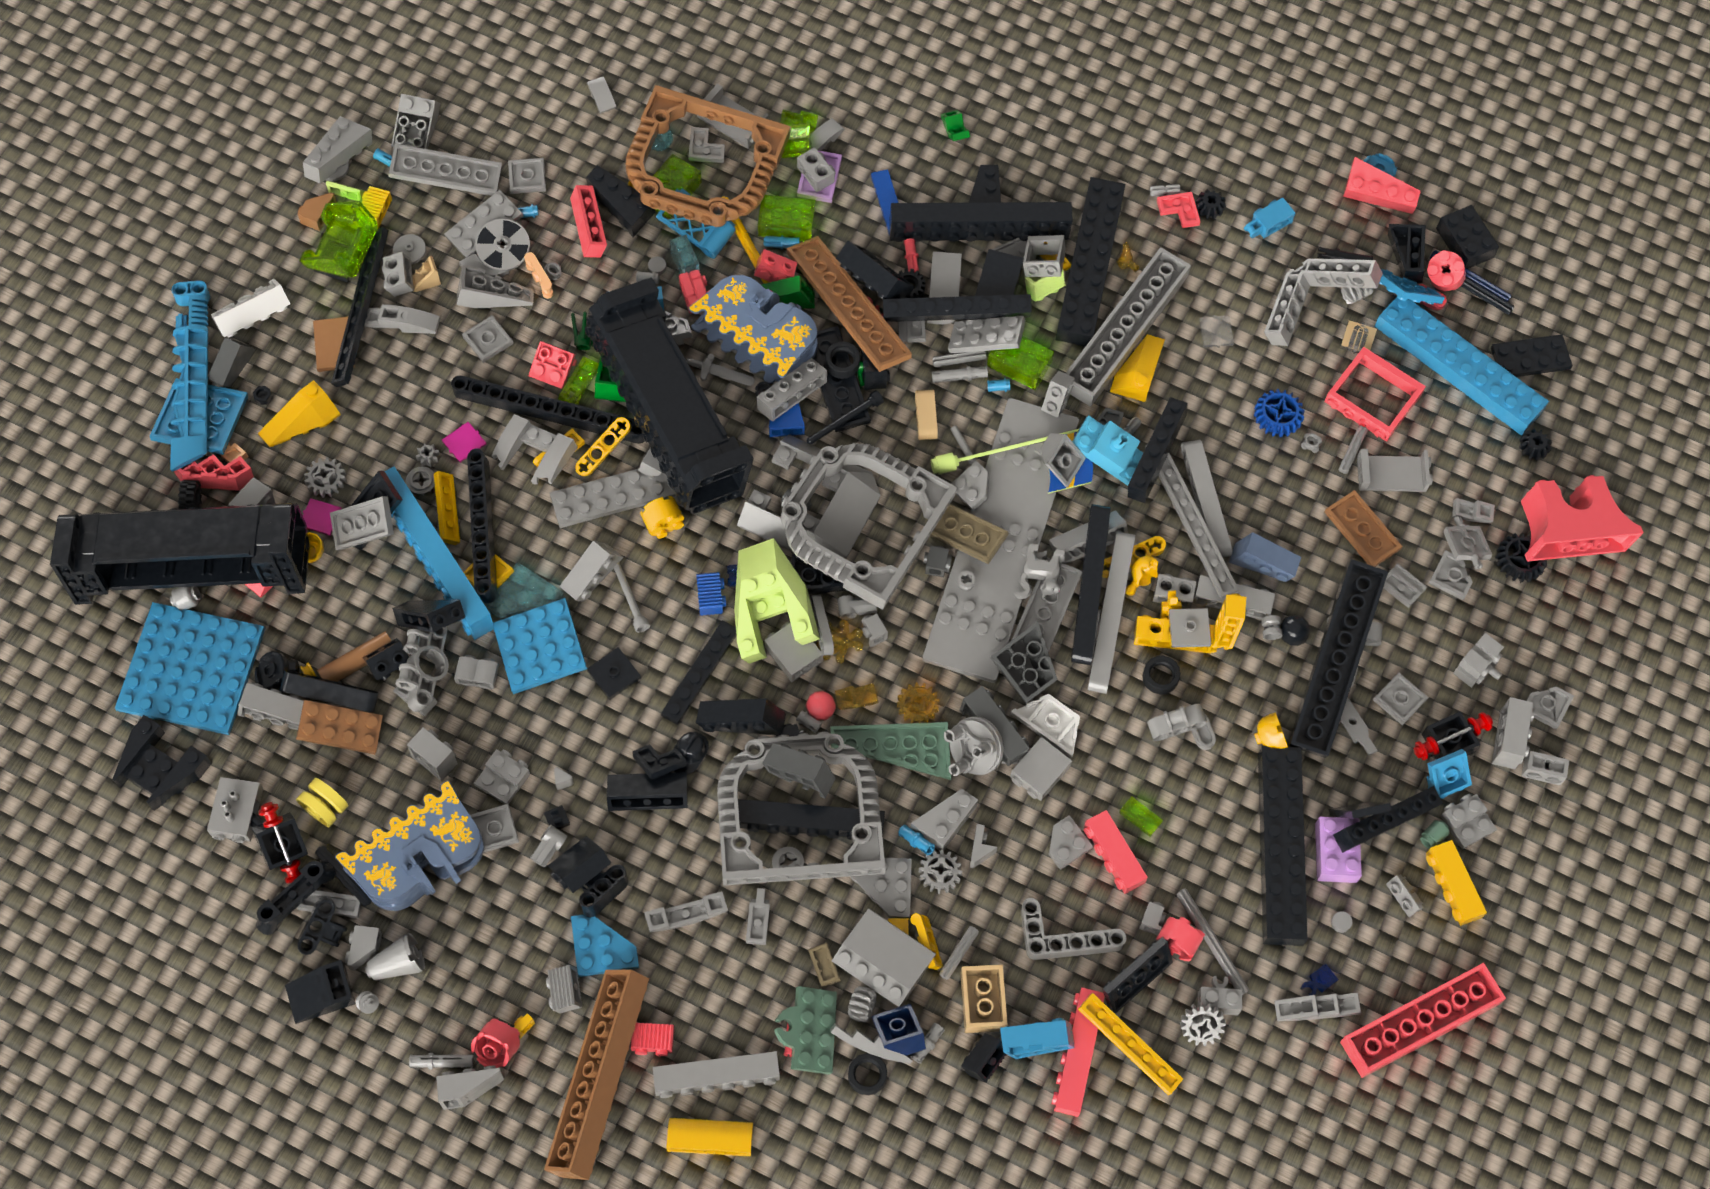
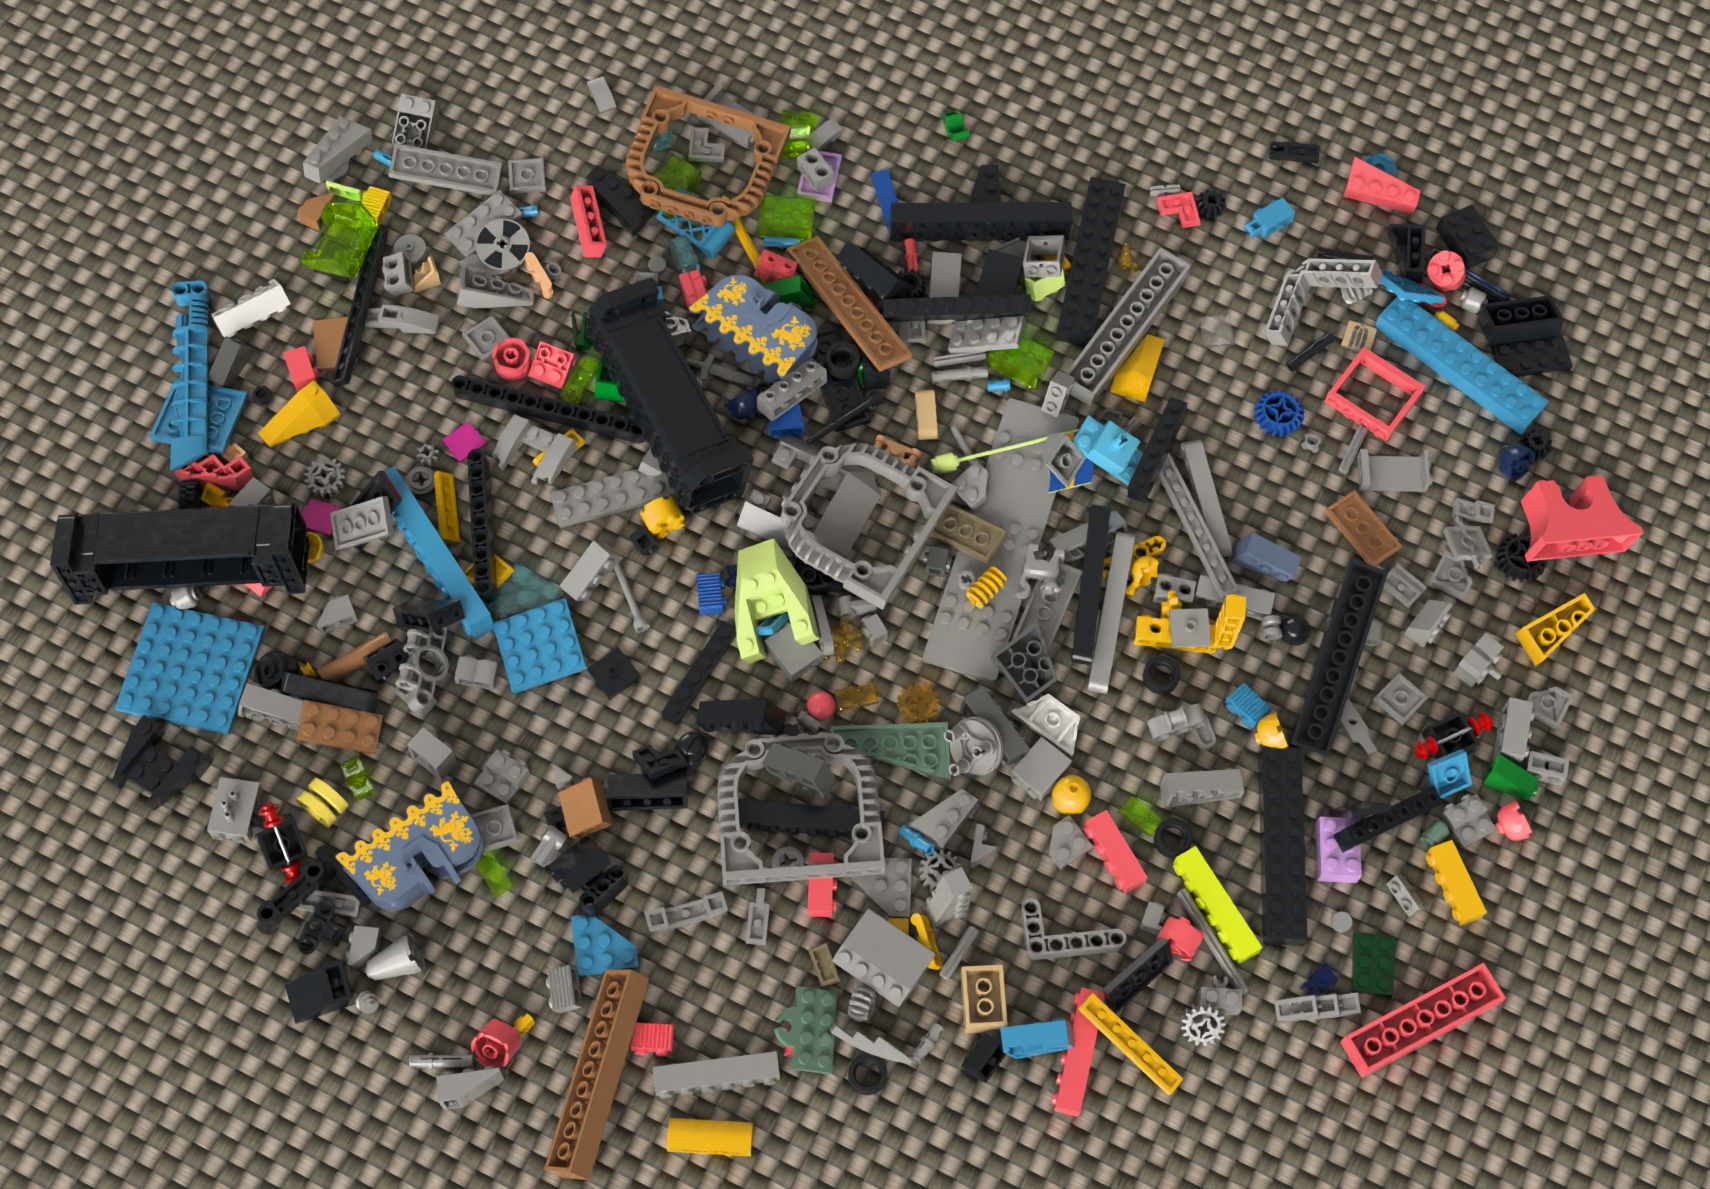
(215, 496): none -> yellow plate
(300, 367): none -> coral brick
(337, 614): none -> light grey slope
(357, 778): none -> clear neon green slope
(493, 875): none -> clear neon green slope
(512, 359): none -> coral brick
(585, 808): none -> medium nougat brick
(600, 444): yellow beam -> none
(639, 538): none -> black brick
(744, 405): none -> dark blue cylinder
(772, 624): none -> dark azure plate
(821, 890): none -> coral brick
(898, 450): none -> light nougat plate
(900, 1030): dark blue slope -> none
(949, 899): none -> light grey wedge
(985, 586): none -> yellow piece
(1071, 795): none -> yellow cylinder
(1173, 823): none -> black tyre
(1201, 787): none -> light grey wedge
(1217, 905): none -> neon yellow brick
(1247, 705): none -> dark azure brick
(1294, 152): none -> black hinge
(1316, 347): none -> black pin
(1373, 964): none -> dark green plate
(1429, 622): none -> light grey slope
(1447, 320): none -> yellow brick
(1472, 300): none -> light grey head
(1510, 779): none -> green slope
(1513, 822): none -> coral cylinder
(1514, 461): none -> dark blue cylinder
(1520, 320): none -> black brick
(1551, 629): none -> yellow wedge

